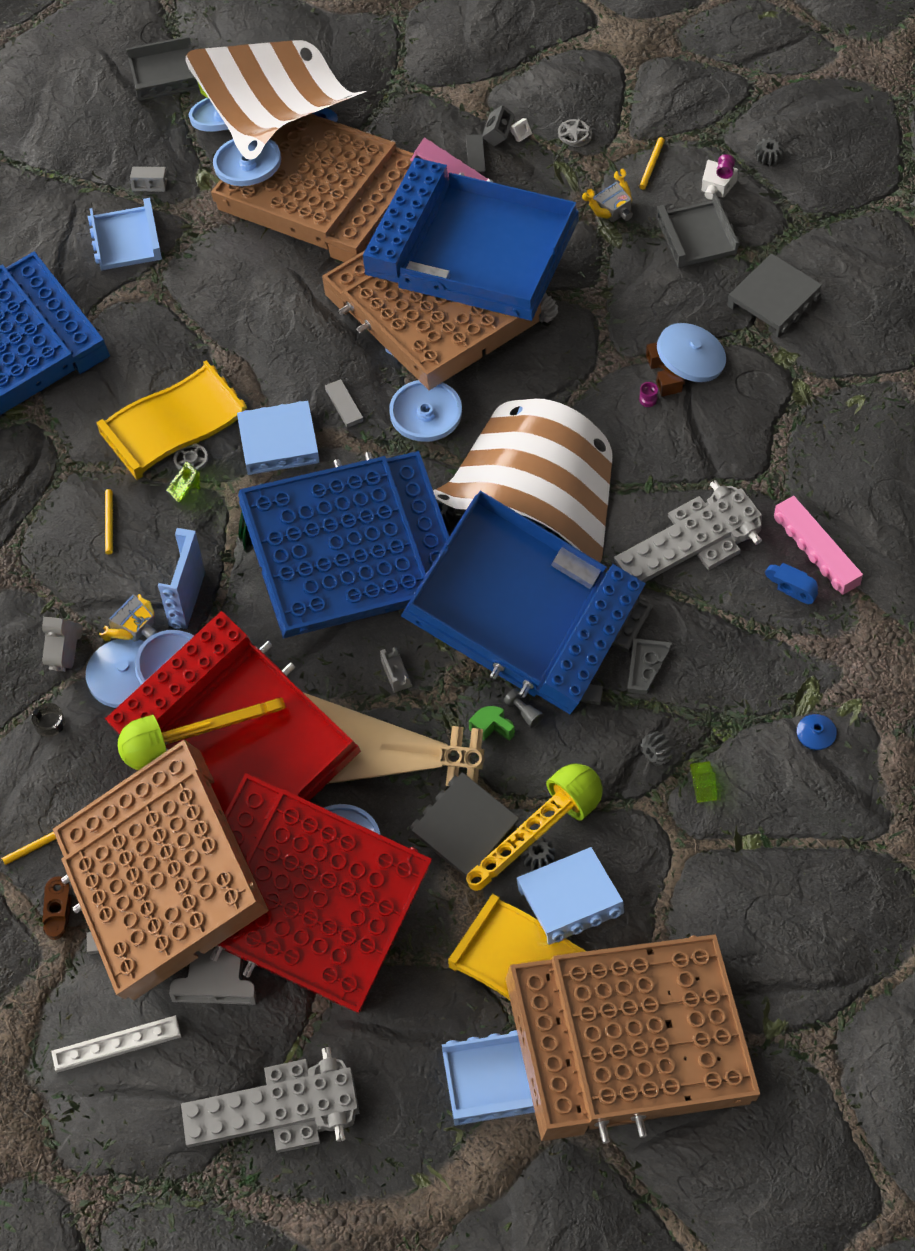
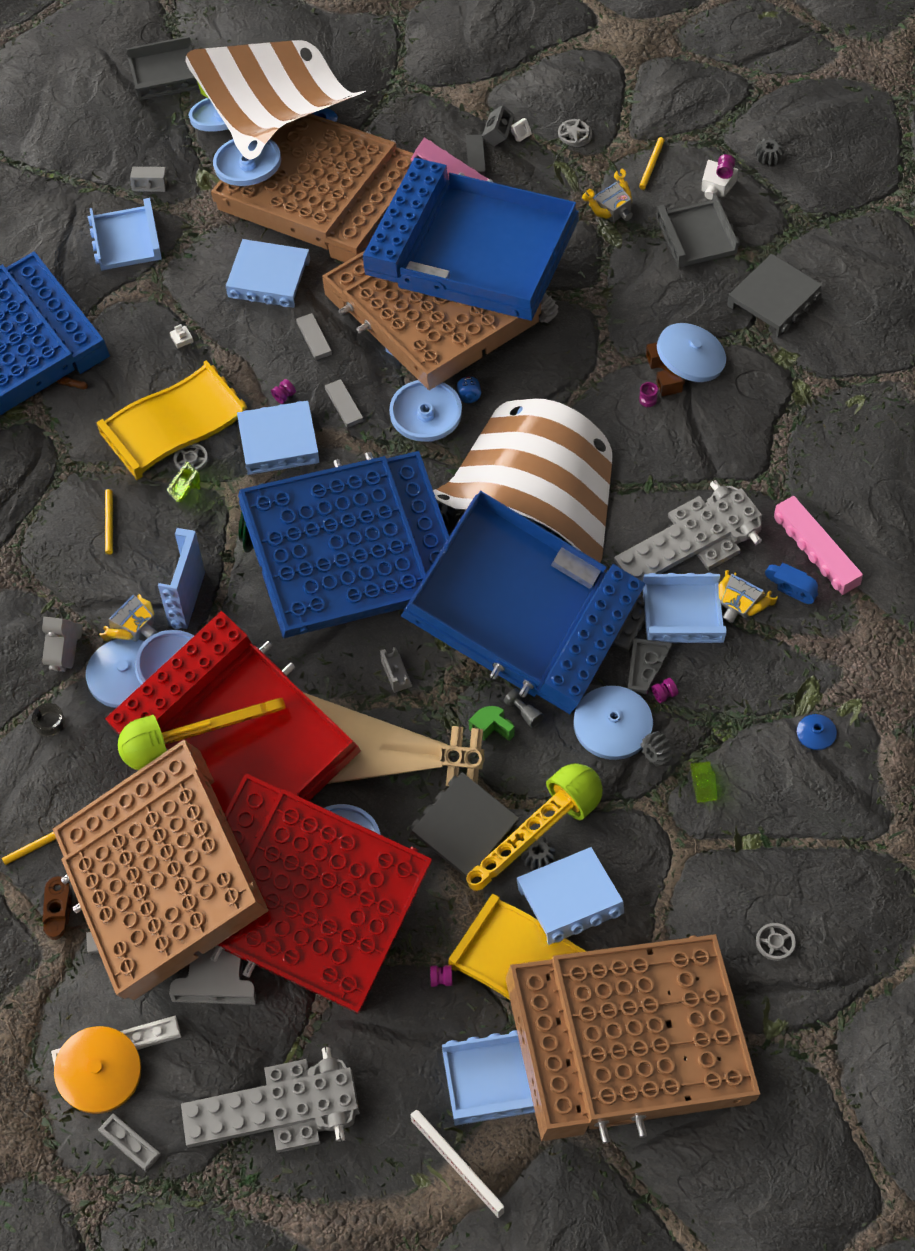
(74, 383): none -> reddish brown piece
(97, 1069): none -> light orange dish
(129, 1142): none -> light grey tile
(181, 336): none -> white tile
(267, 273): none -> light blue panel
(283, 391): none -> magenta wheel
(314, 336): none -> light grey tile
(441, 975): none -> magenta wheel
(457, 1163): none -> white tile
(468, 389): none -> blue head
(612, 722): none -> light blue dish
(664, 690): none -> magenta wheel
(683, 608): none -> light blue panel
(742, 597): none -> torso
(775, 941): none -> light grey wheel

